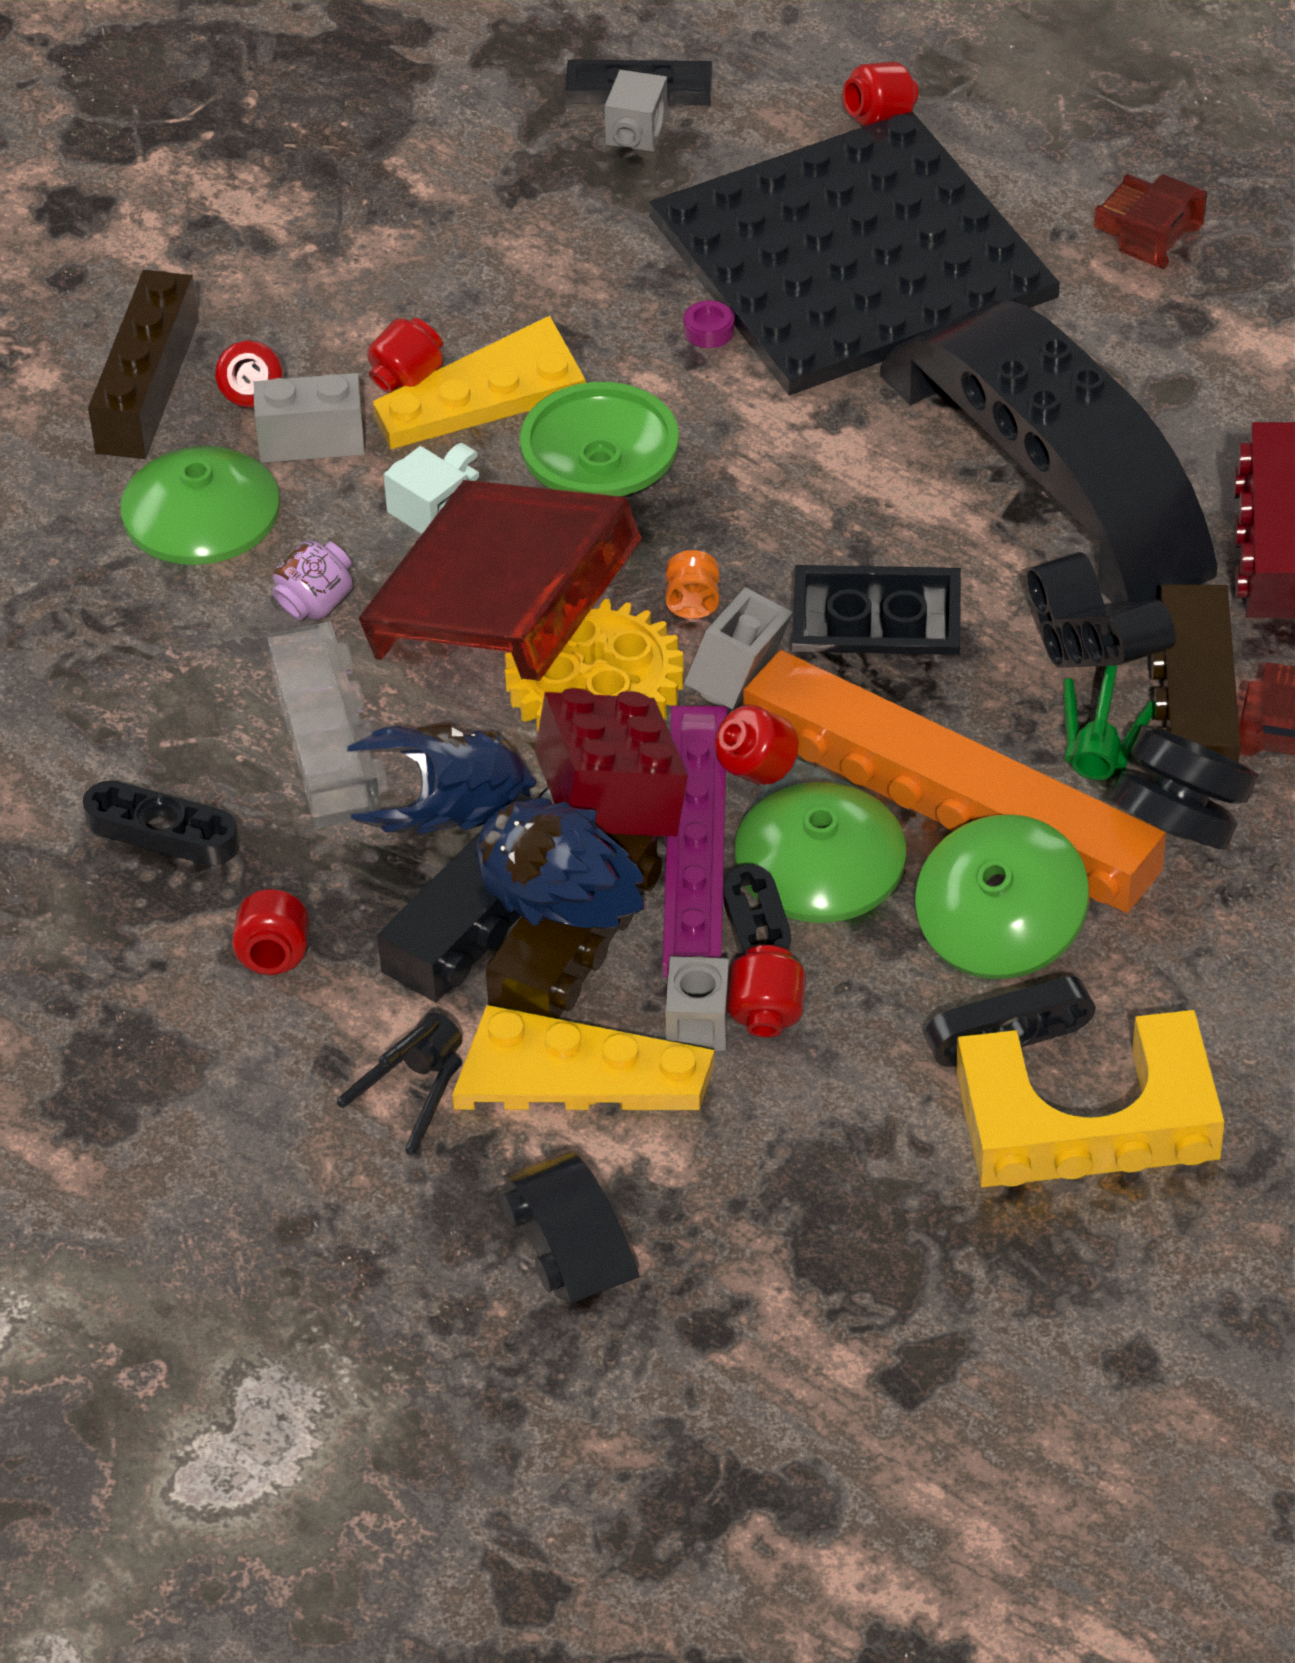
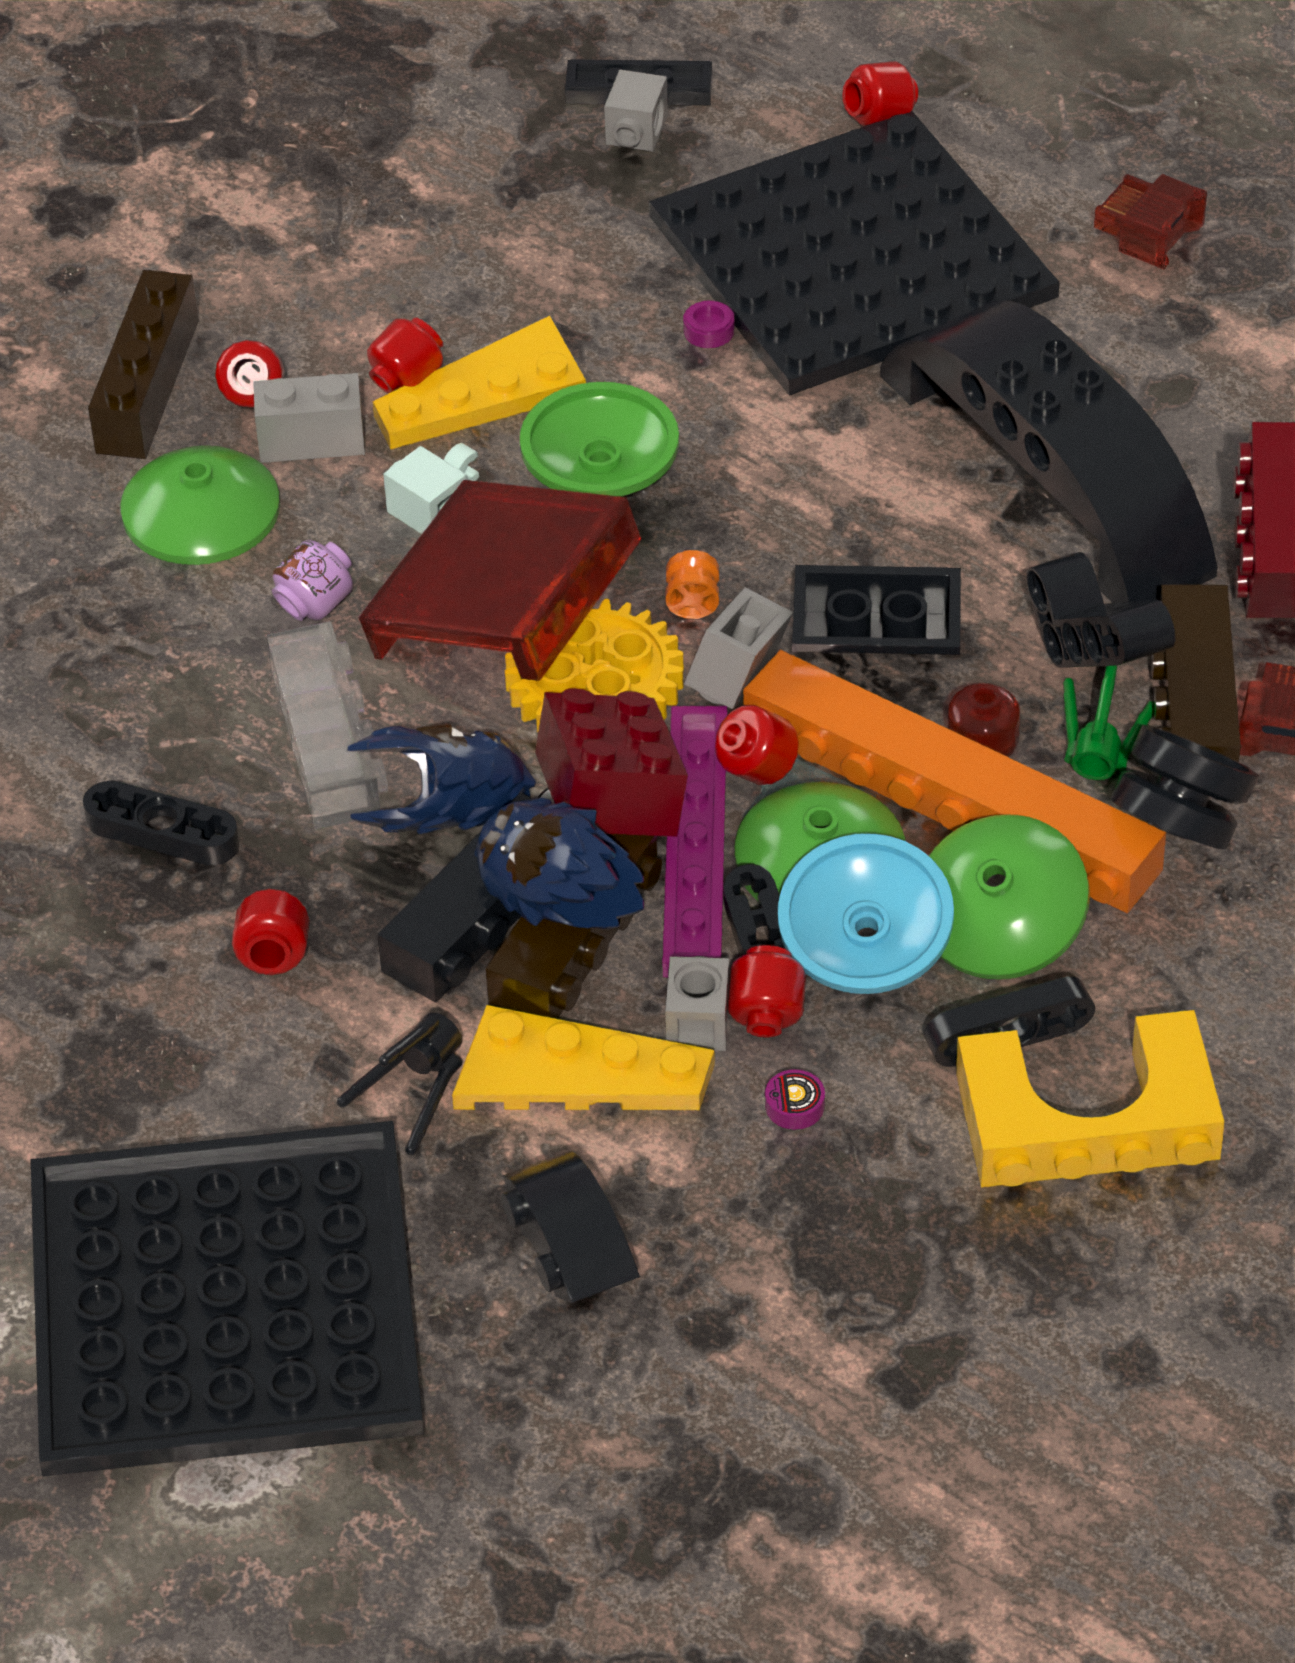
(221, 1299): none -> black plate
(794, 1099): none -> tile
(862, 885): none -> medium azure dish
(986, 716): none -> clear red head

